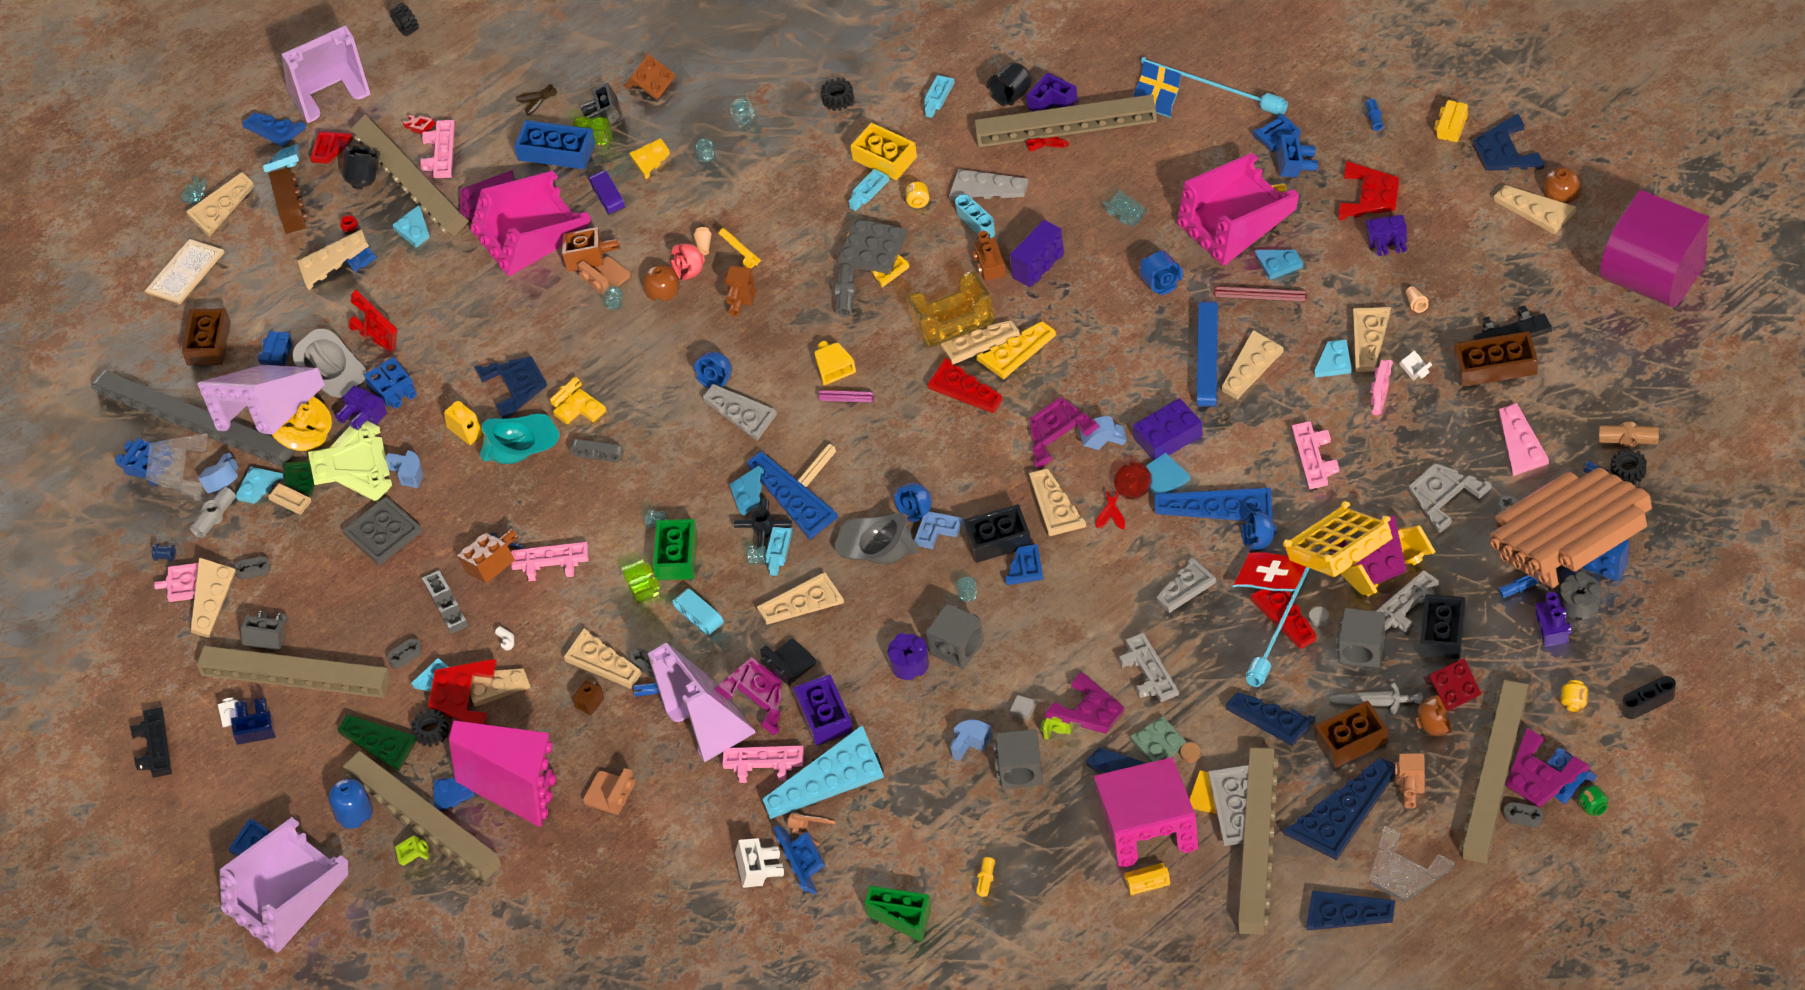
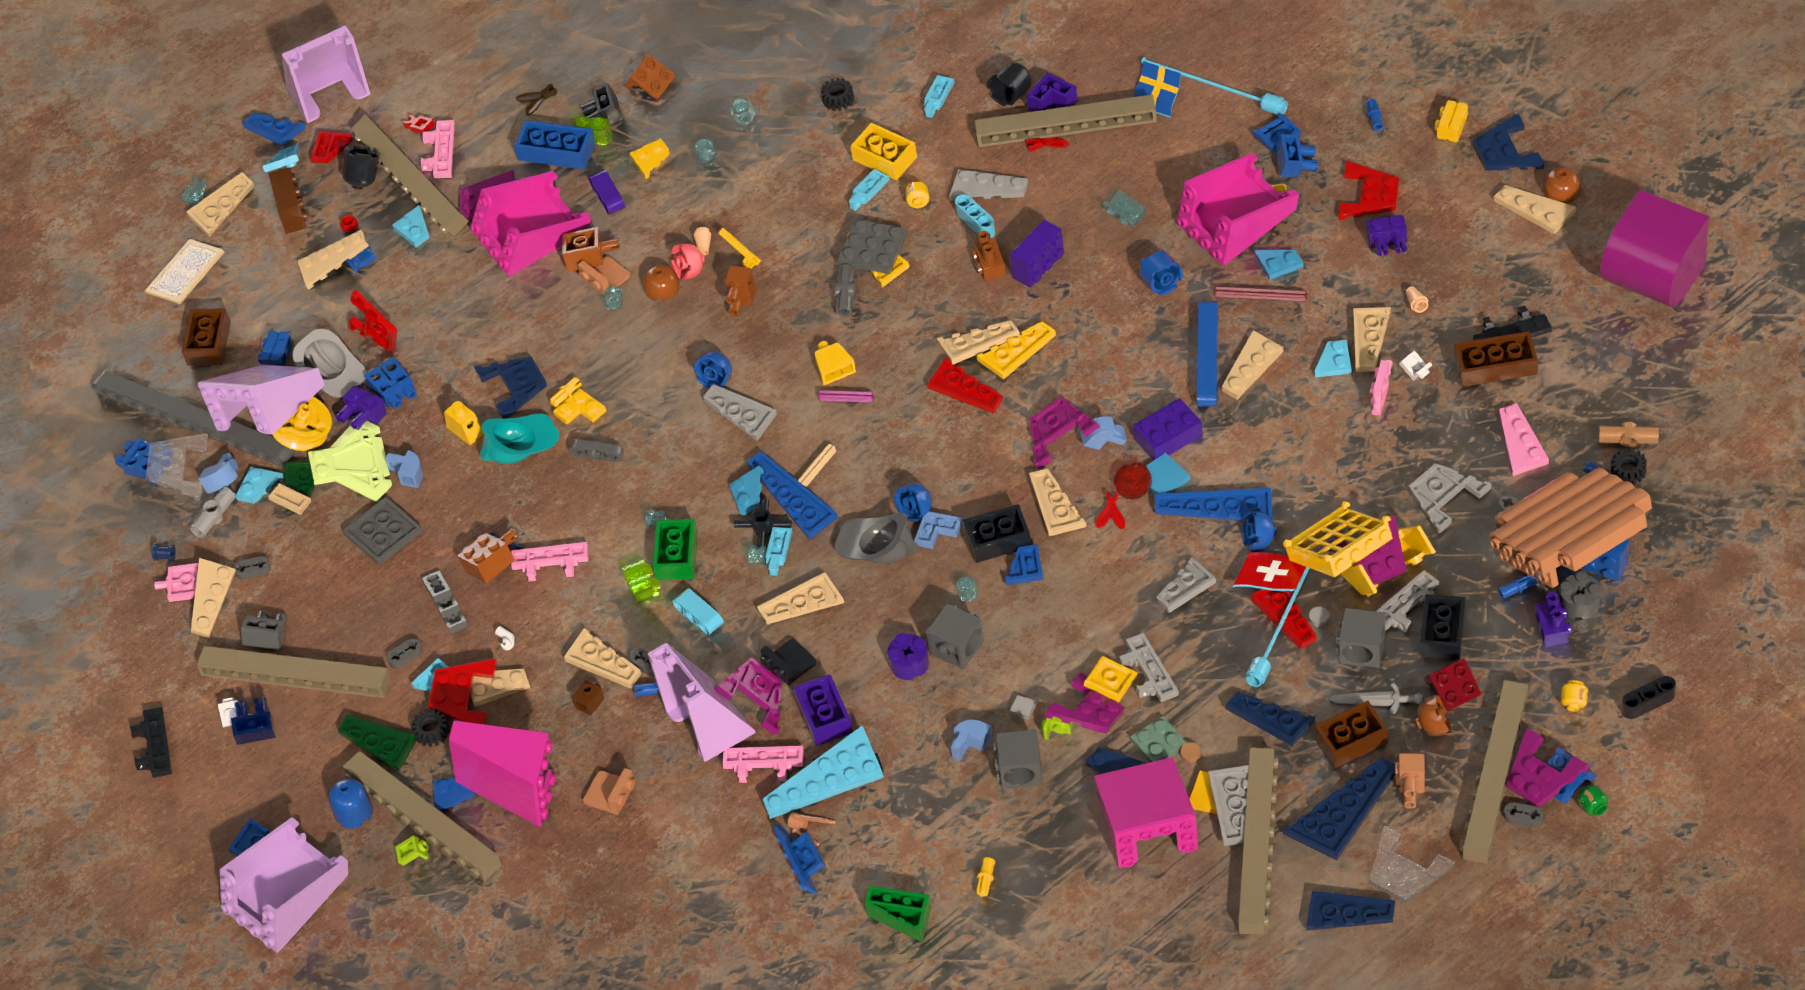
(404, 19): black tyre -> none
(751, 862): white brick -> none
(952, 314): clear yellow windscreen -> none
(1110, 679): none -> yellow plate
(1147, 878): yellow panel -> none
(1314, 467): bright pink hinge -> none

